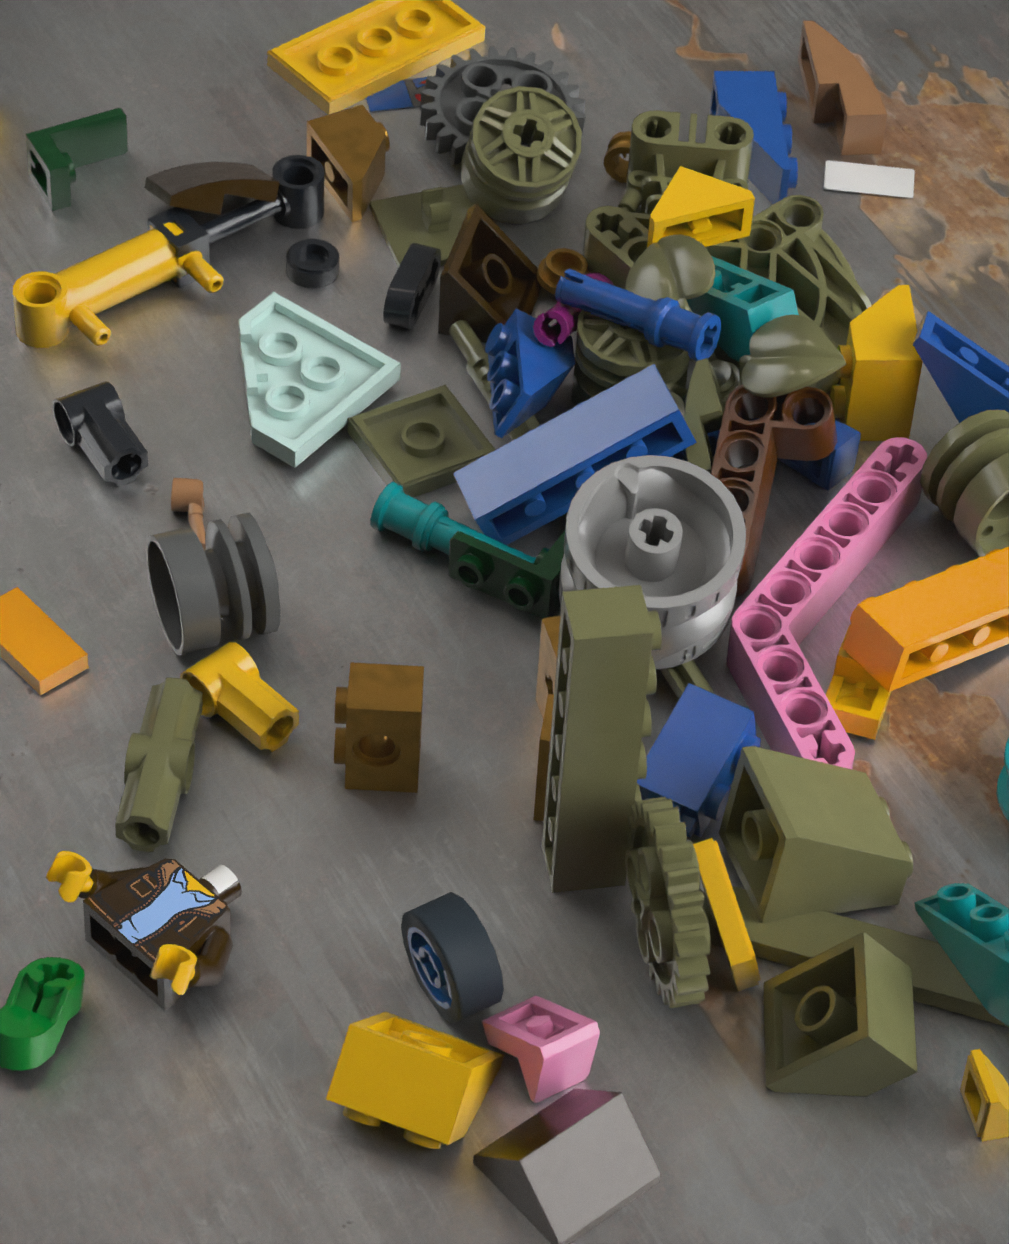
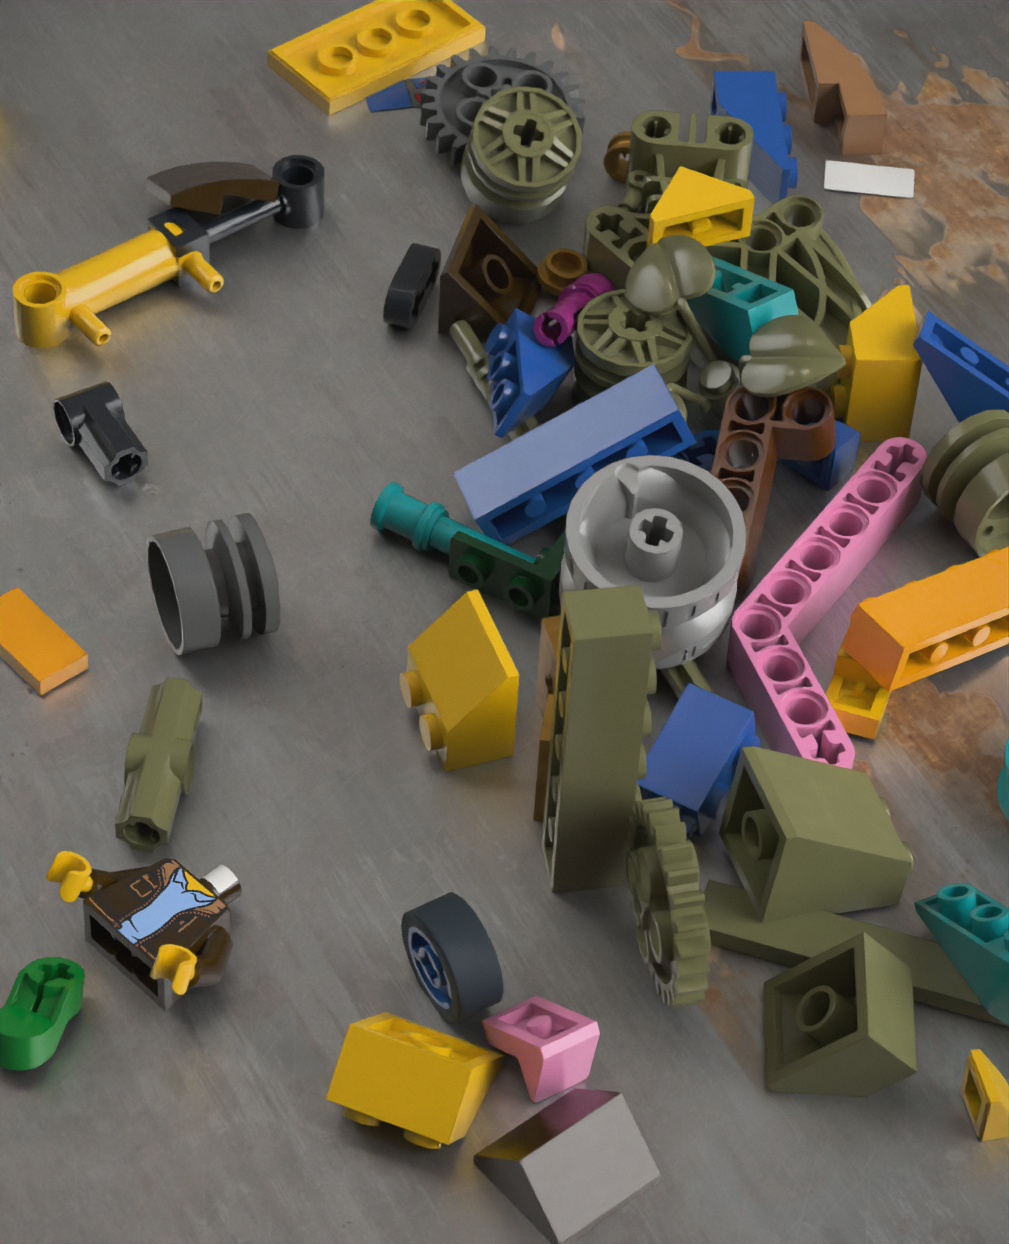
(61, 148): dark green bracket -> none
(188, 497): medium nougat hand -> none
(242, 698): yellow piece -> none
(305, 377): light aqua plate -> none
(312, 263): black tile -> none
(352, 155): pearl gold slope -> none
(381, 727): pearl gold brick -> none
(419, 440): olive tile -> none
(422, 218): olive piece -> none
(463, 686): none -> yellow slope
(659, 320): blue pin -> none
(703, 413): olive slope -> none
(727, 915): yellow tile -> none

